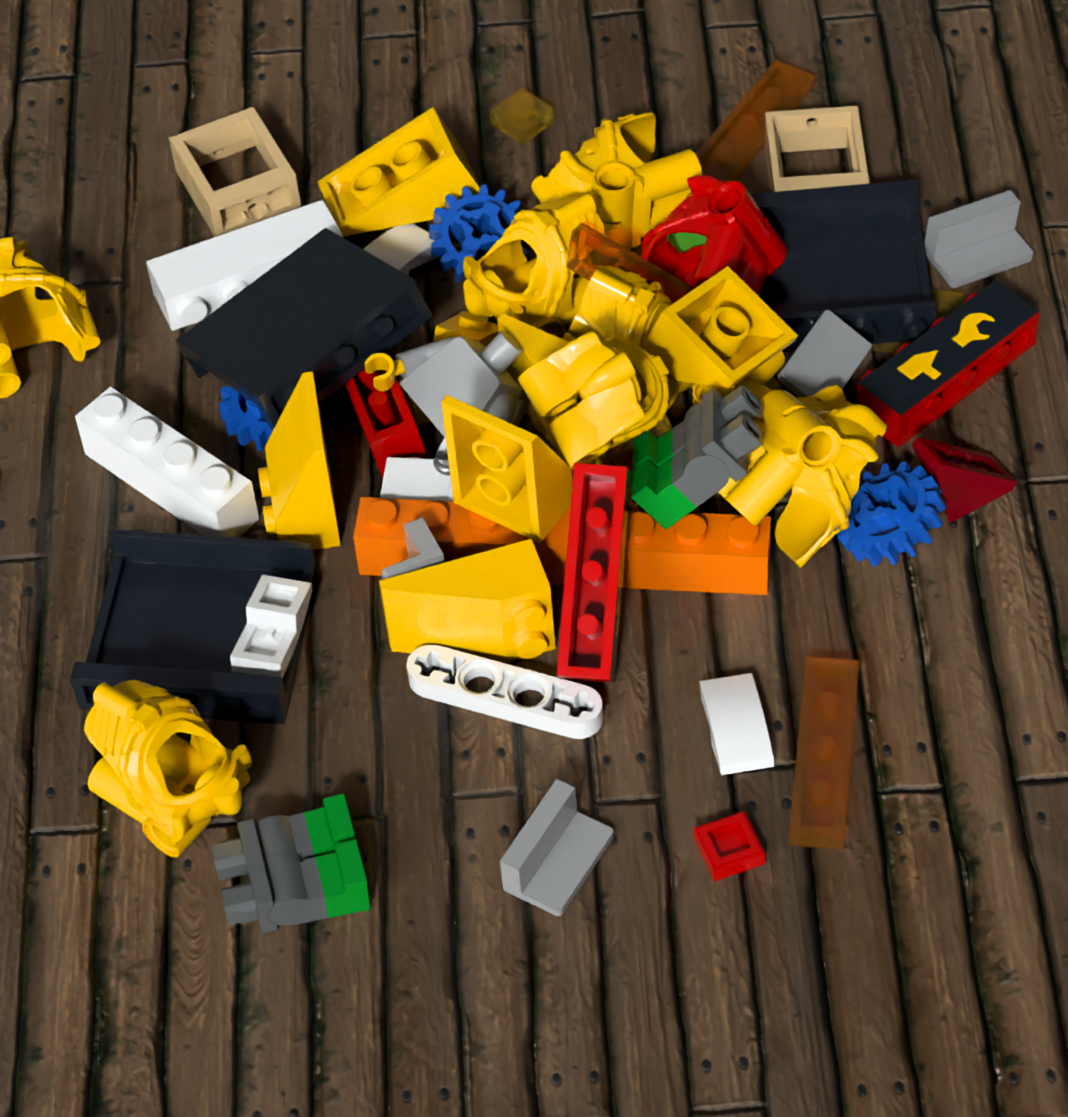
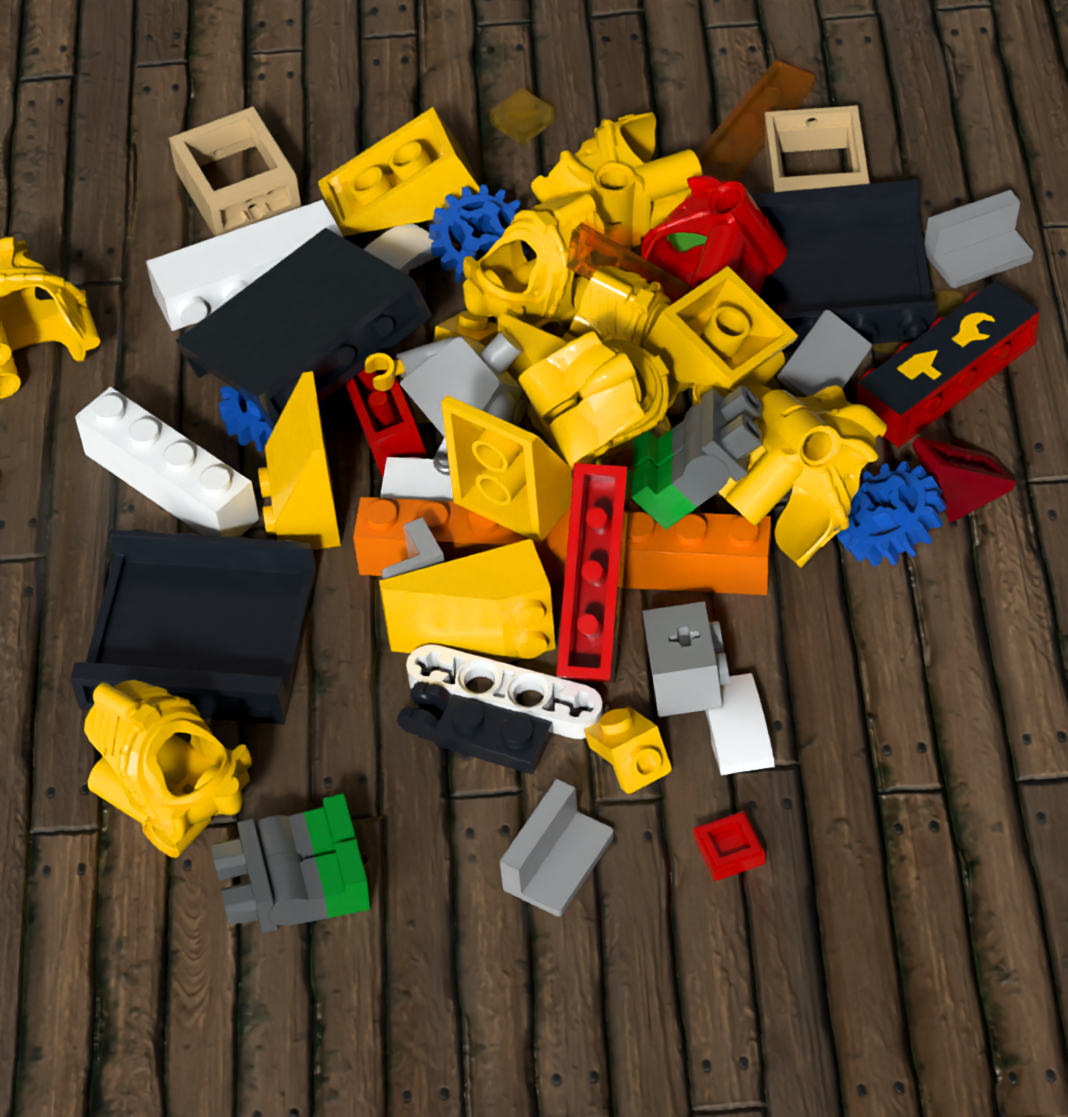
(272, 627): white slope -> none
(477, 728): none -> black hinge
(630, 746): none -> yellow bracket
(684, 658): none -> light grey brick
(824, 753): clear orange tile -> none

